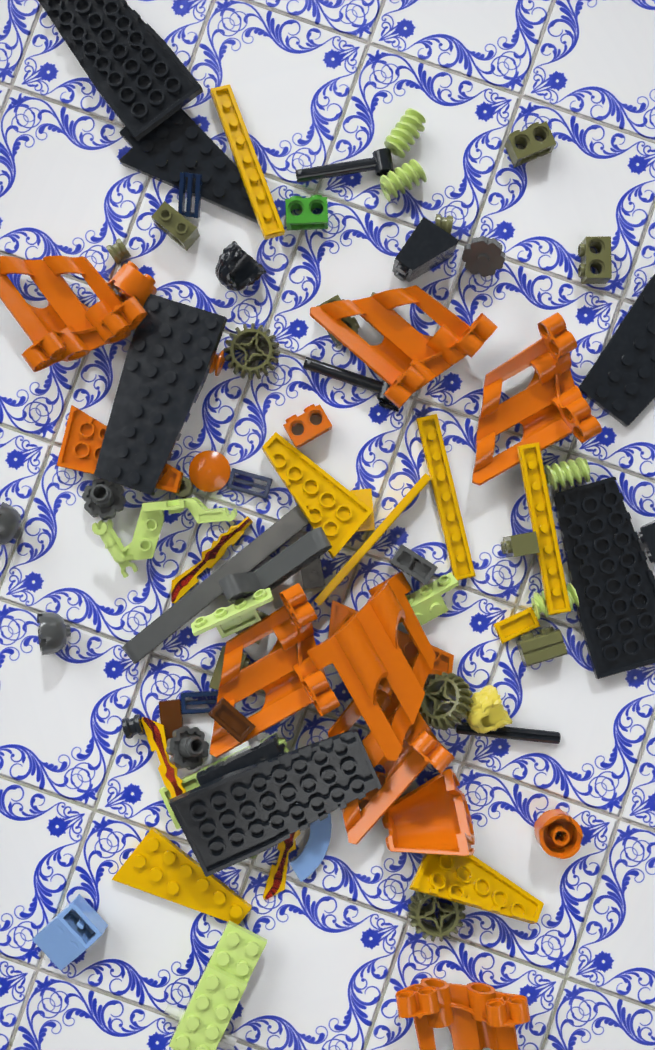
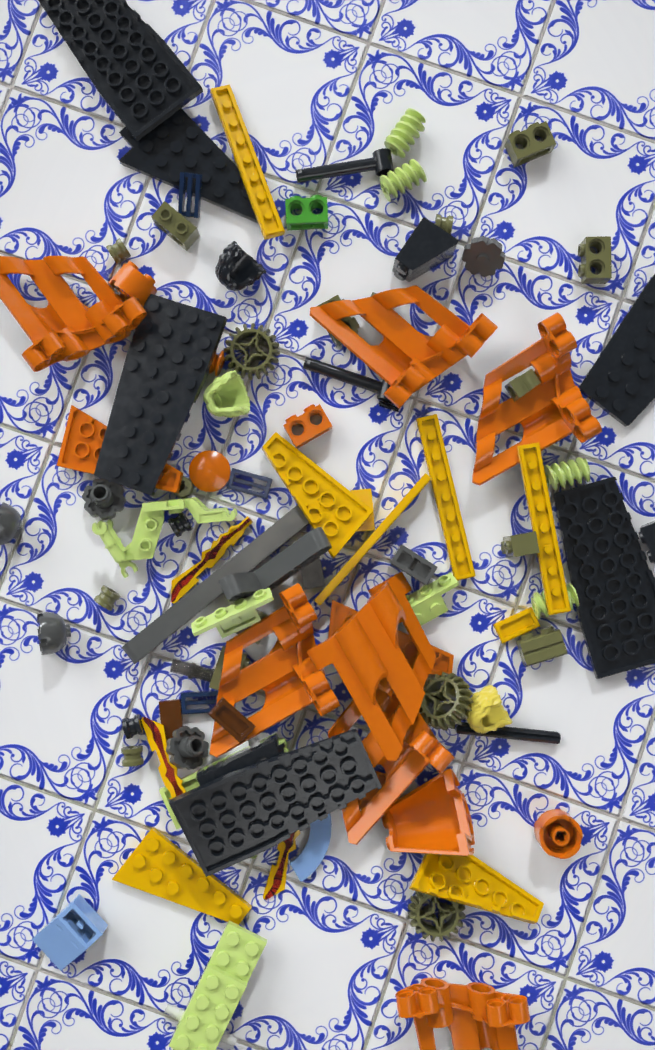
(107, 598): none -> olive wheel
(132, 756): none -> olive wheel
(180, 524): none -> black wheel
(191, 670): none -> clear smoke pin
(227, 396): none -> yellowish green hair
(522, 384): none -> olive leg

